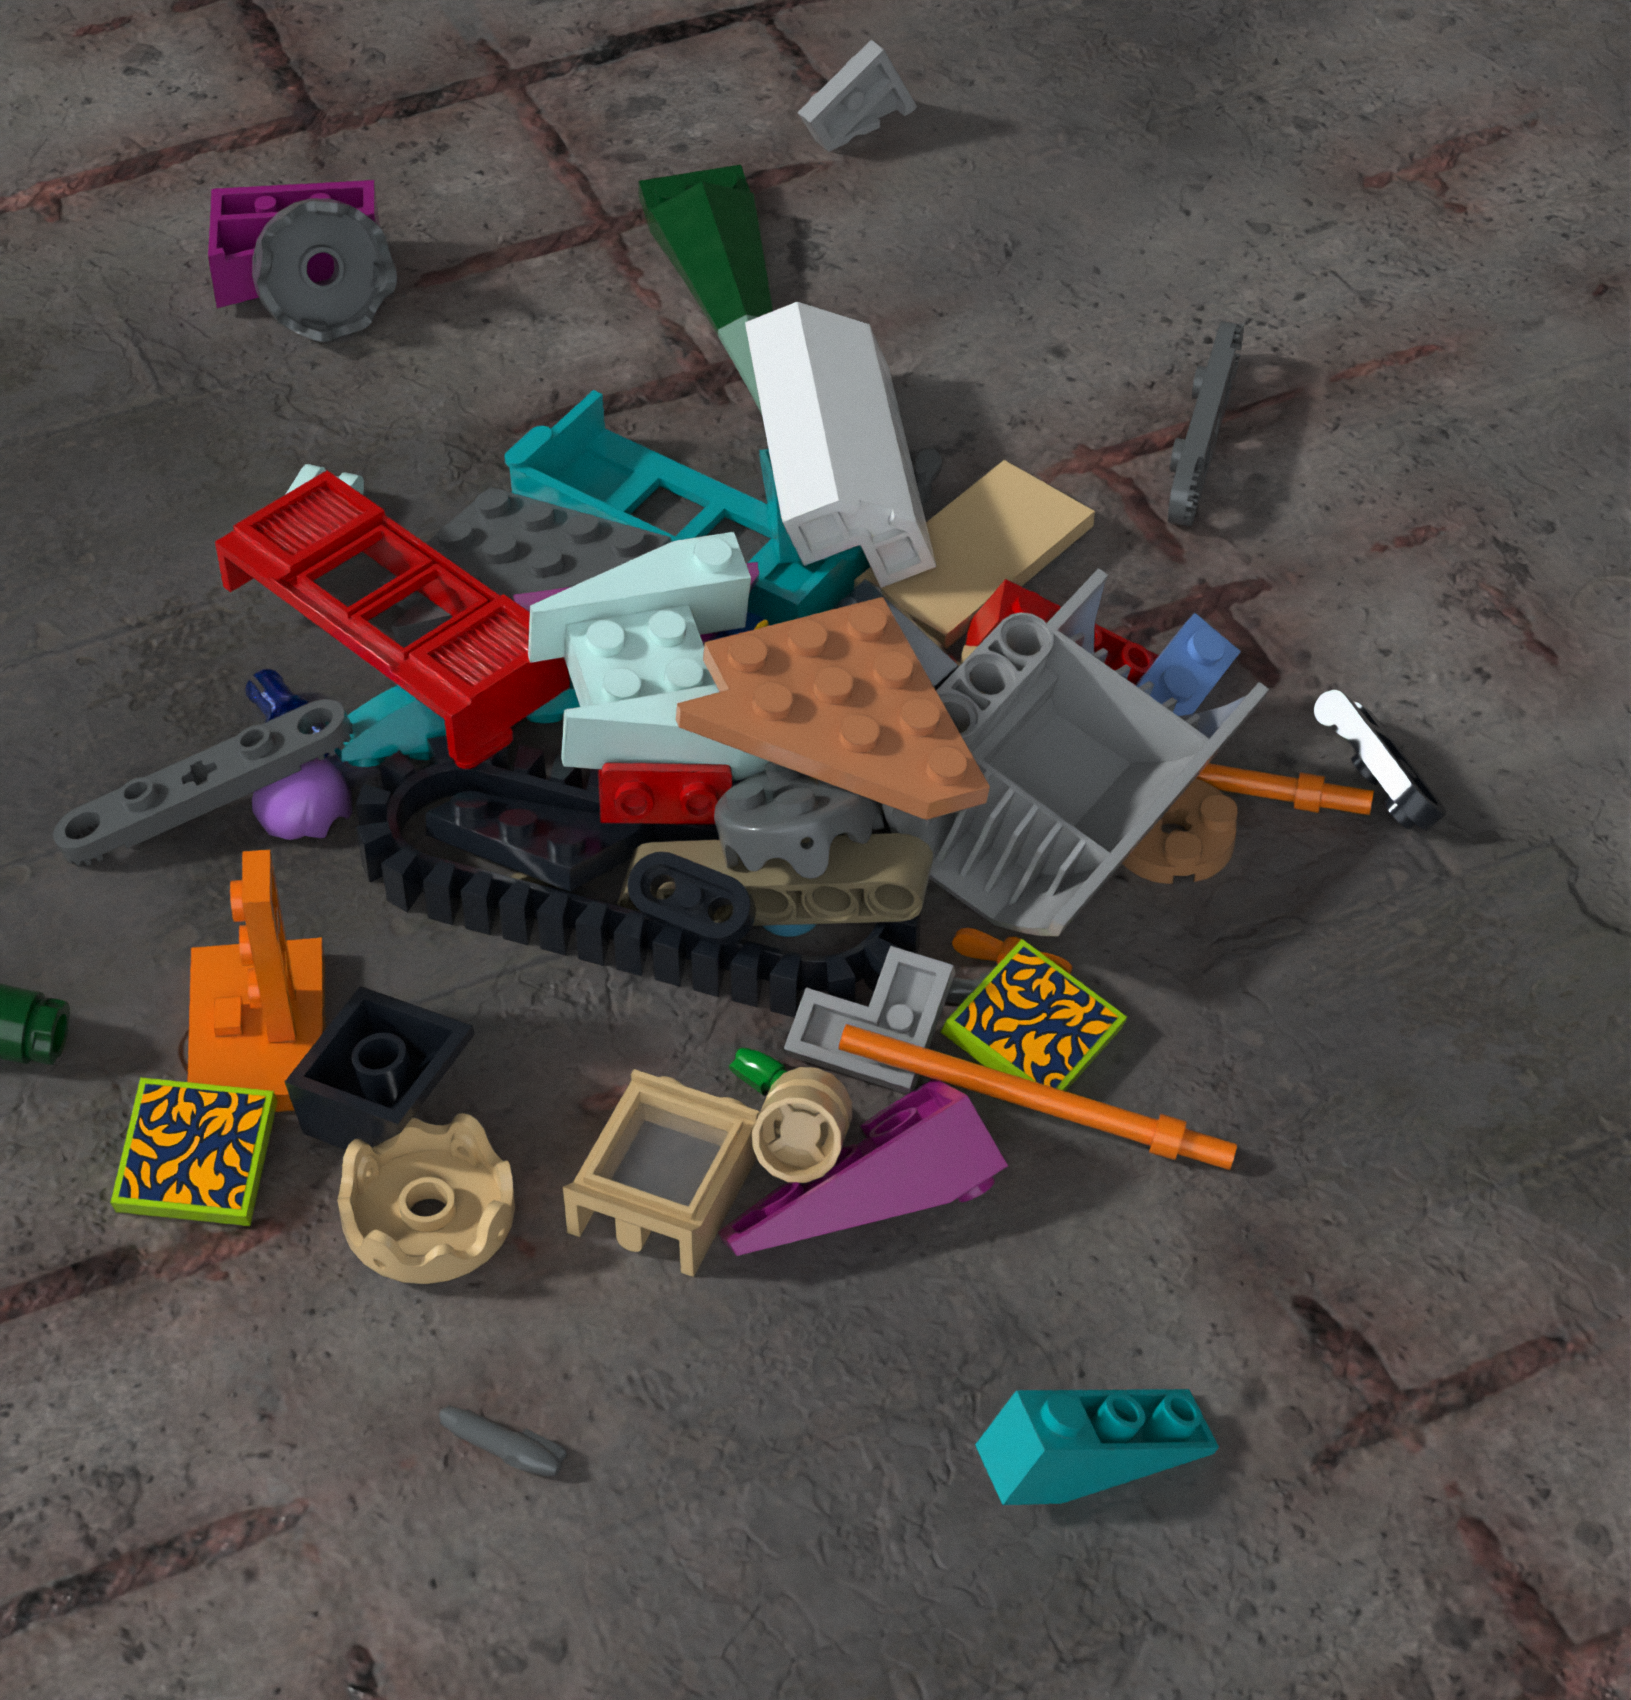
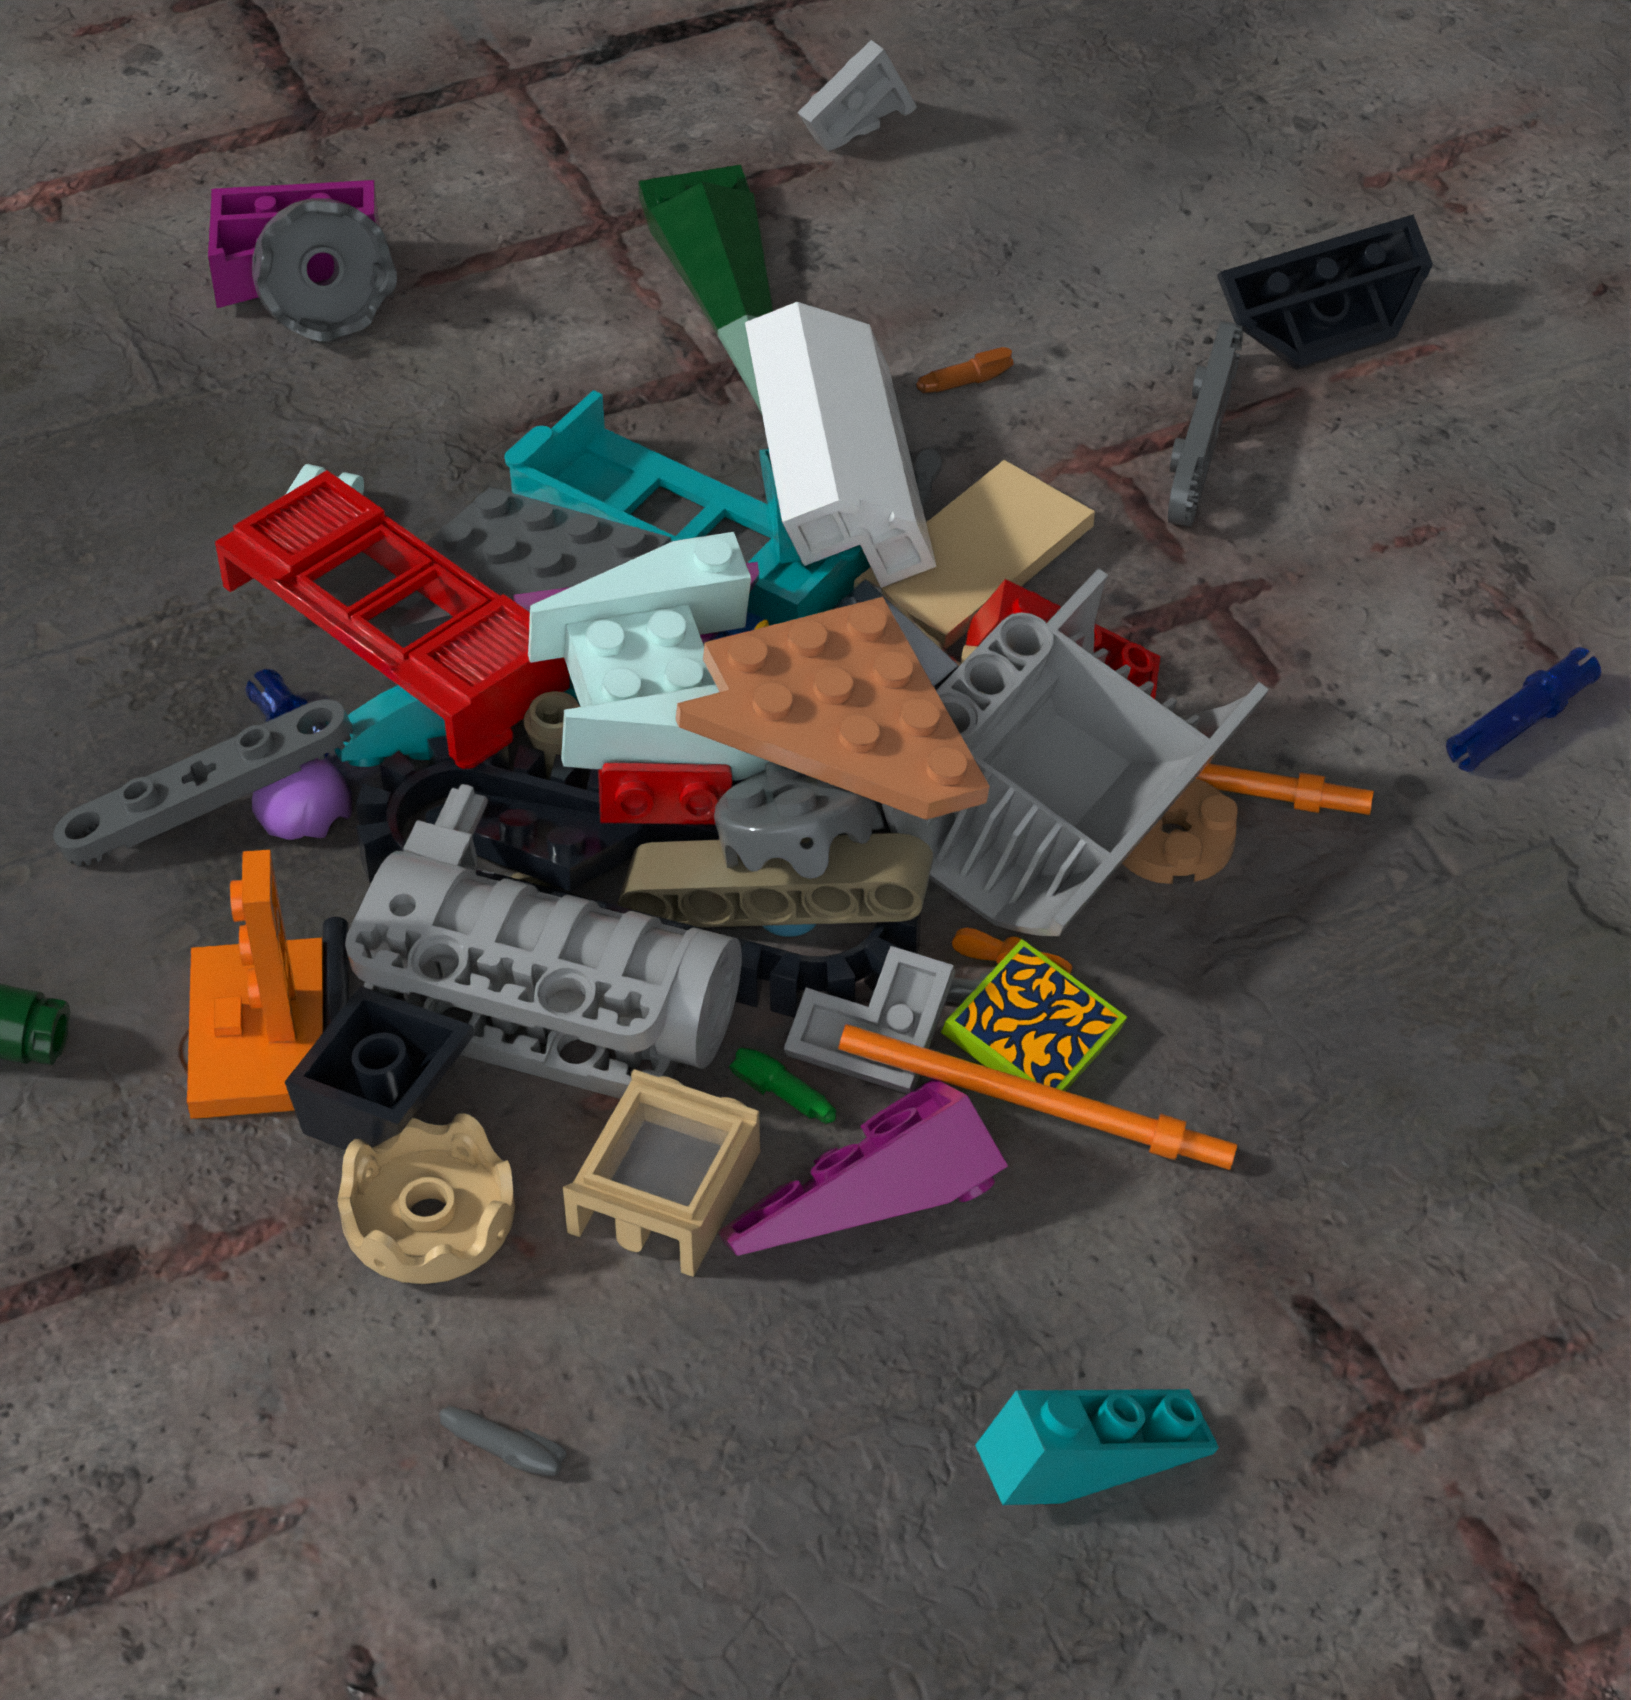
(194, 1151): tile -> none
(334, 968): none -> black bar
(539, 963): none -> light grey piece
(545, 724): none -> dark tan cone
(695, 899): black plate -> none
(802, 1125): tan wheel -> none
(977, 370): none -> dark orange piece
(1190, 666): medium blue plate -> none
(1331, 293): none -> black wedge
(1381, 760): plate -> none
(1541, 696): none -> clear blue pin

